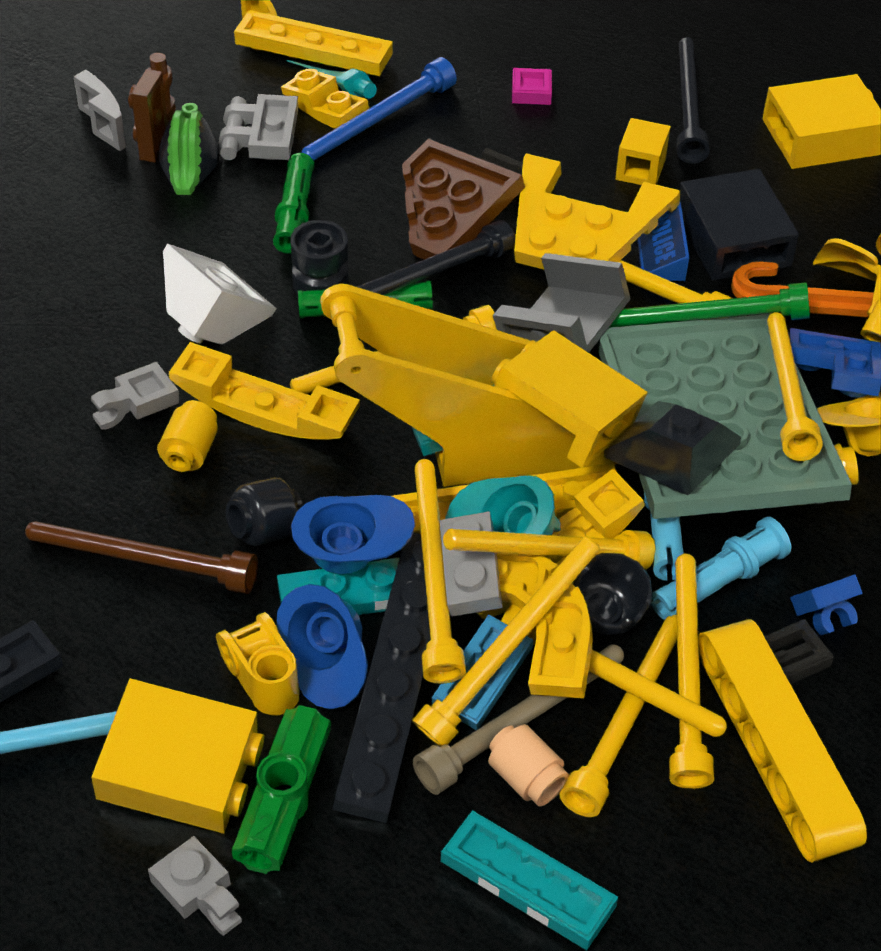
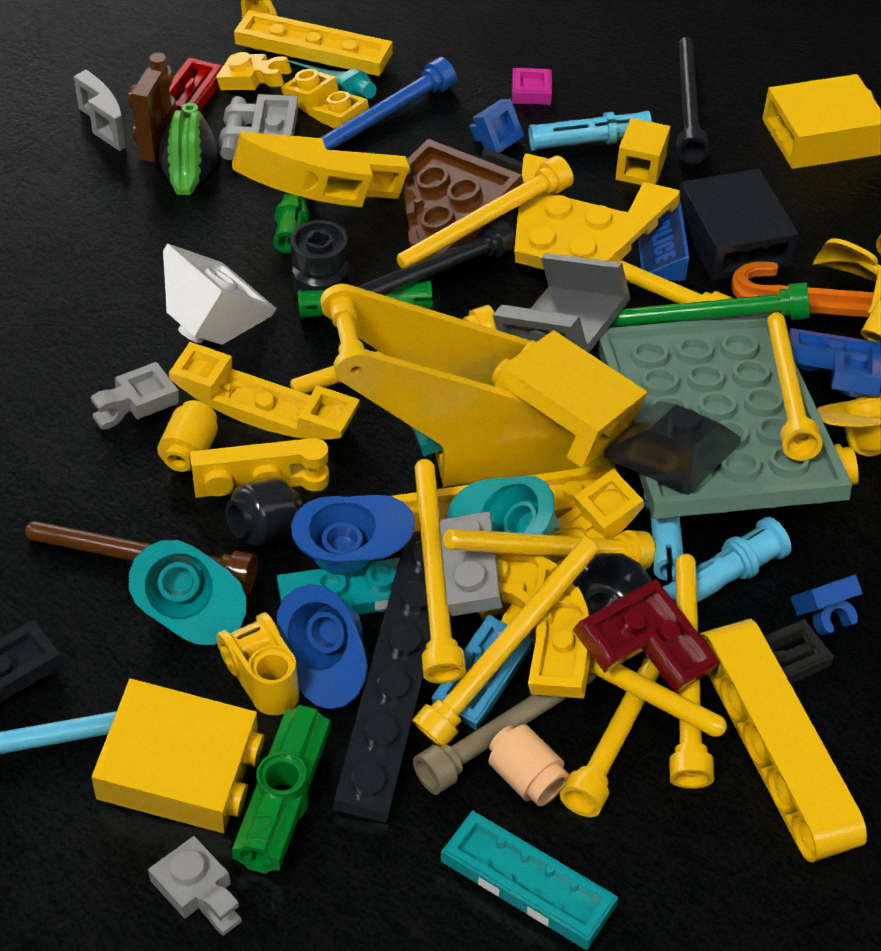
(187, 591): none -> teal piece
(197, 89): none -> red tile
(248, 70): none -> yellow plate
(294, 461): none -> yellow plate
(312, 172): none -> yellow slope
(497, 126): none -> blue tile
(551, 177): none -> yellow piece
(582, 131): none -> medium azure pin
(652, 624): none -> dark red tile

